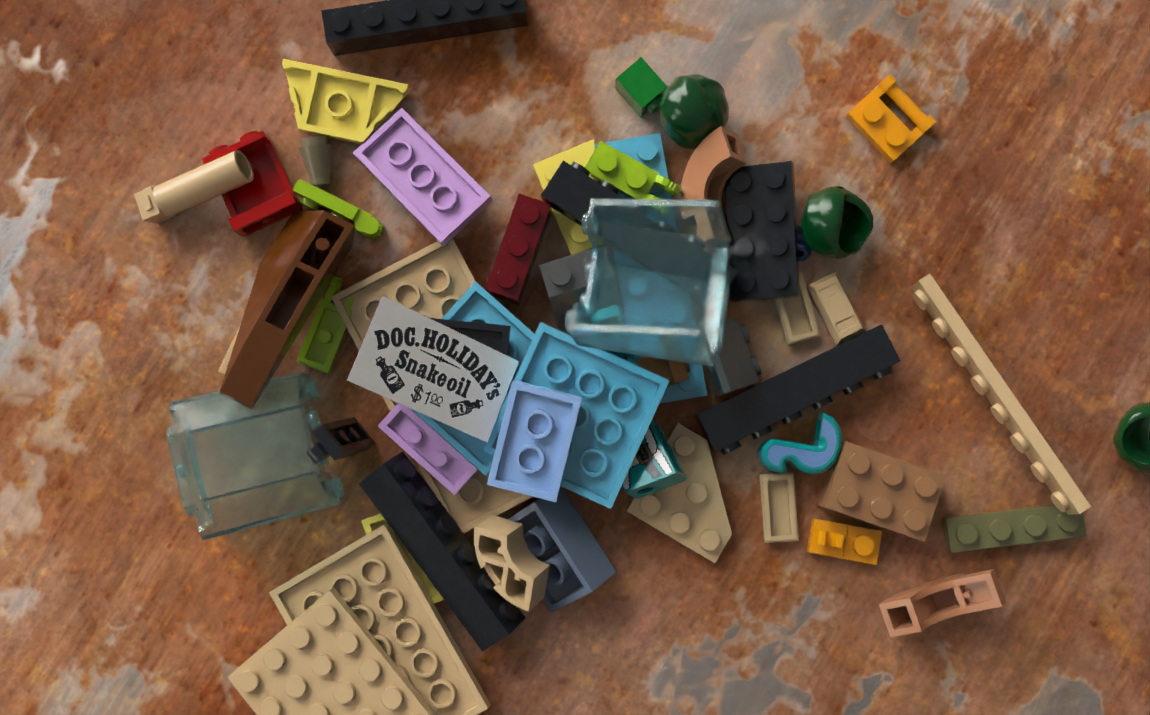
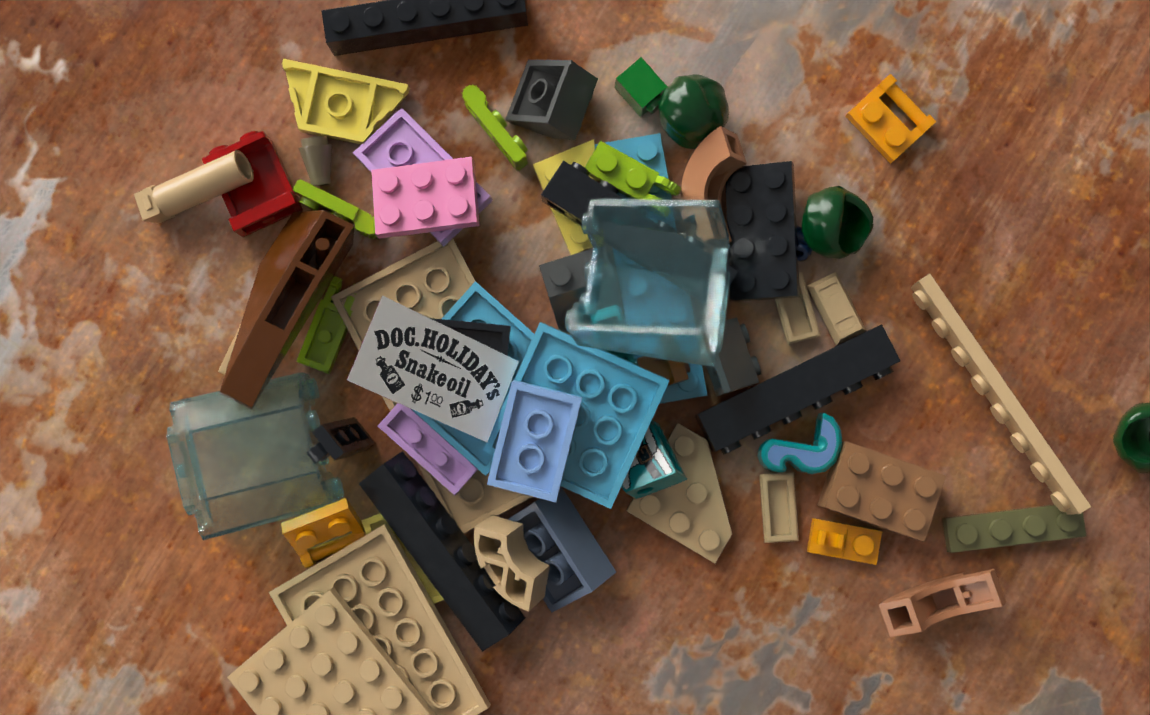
(322, 525): none -> light orange plate
(425, 197): none -> bright pink plate
(494, 126): none -> lime hinge
(519, 249): dark red brick -> none
(552, 98): none -> dark grey slope

